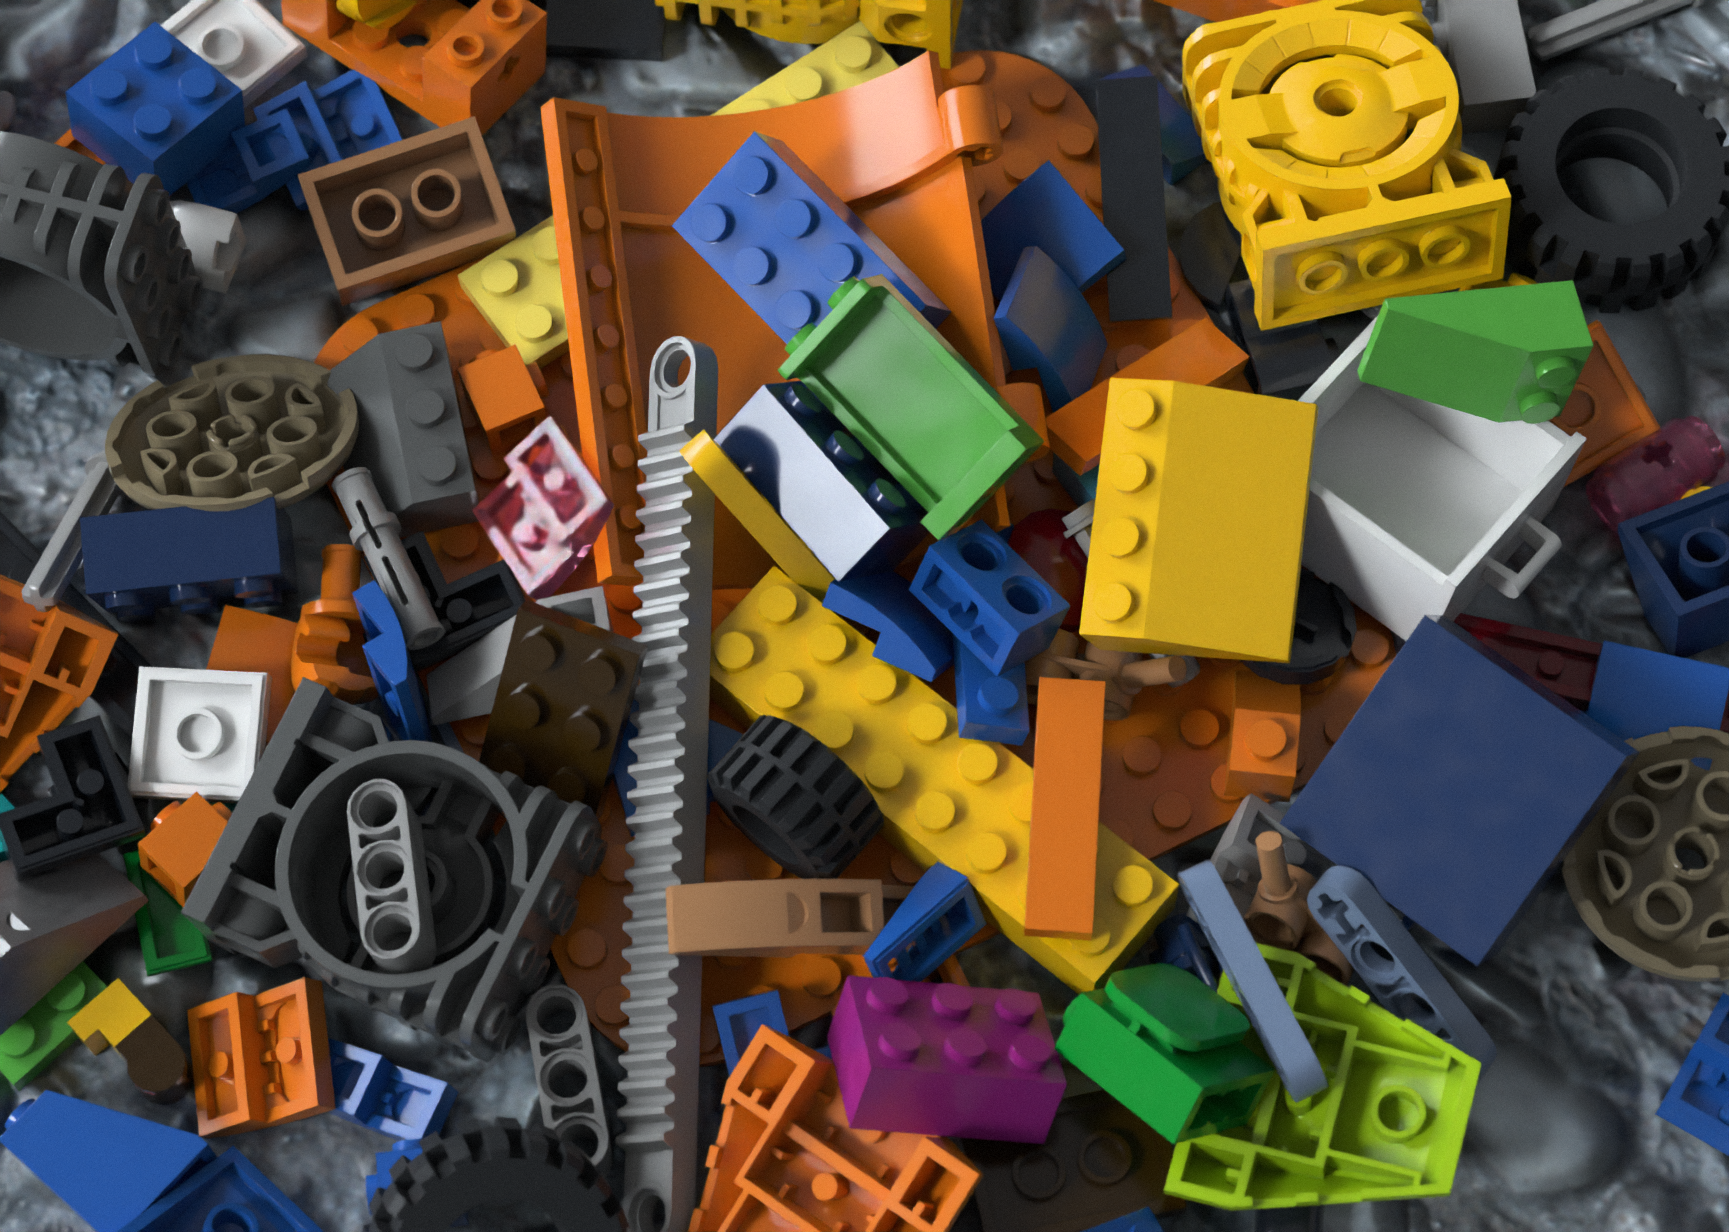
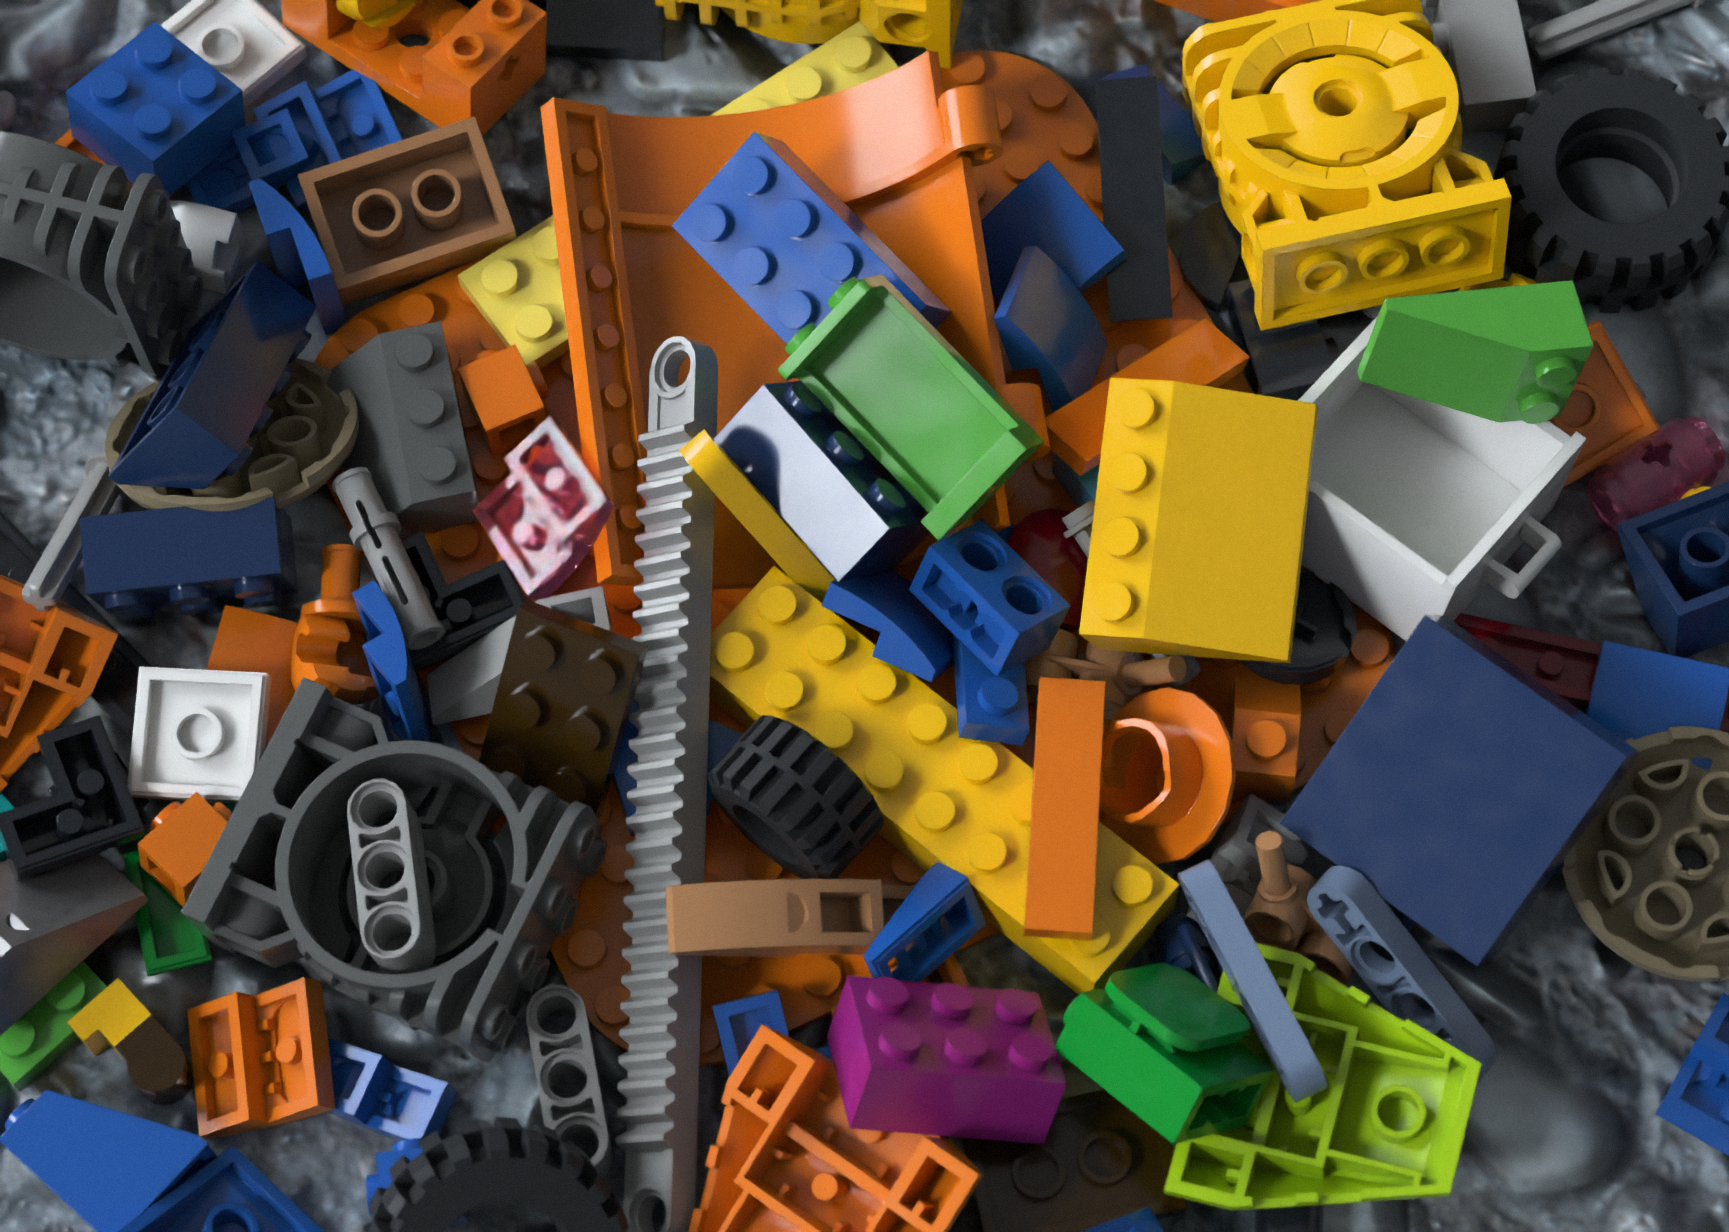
(218, 386): none -> dark blue slope
(298, 253): none -> blue slope
(1166, 774): none -> orange helmet

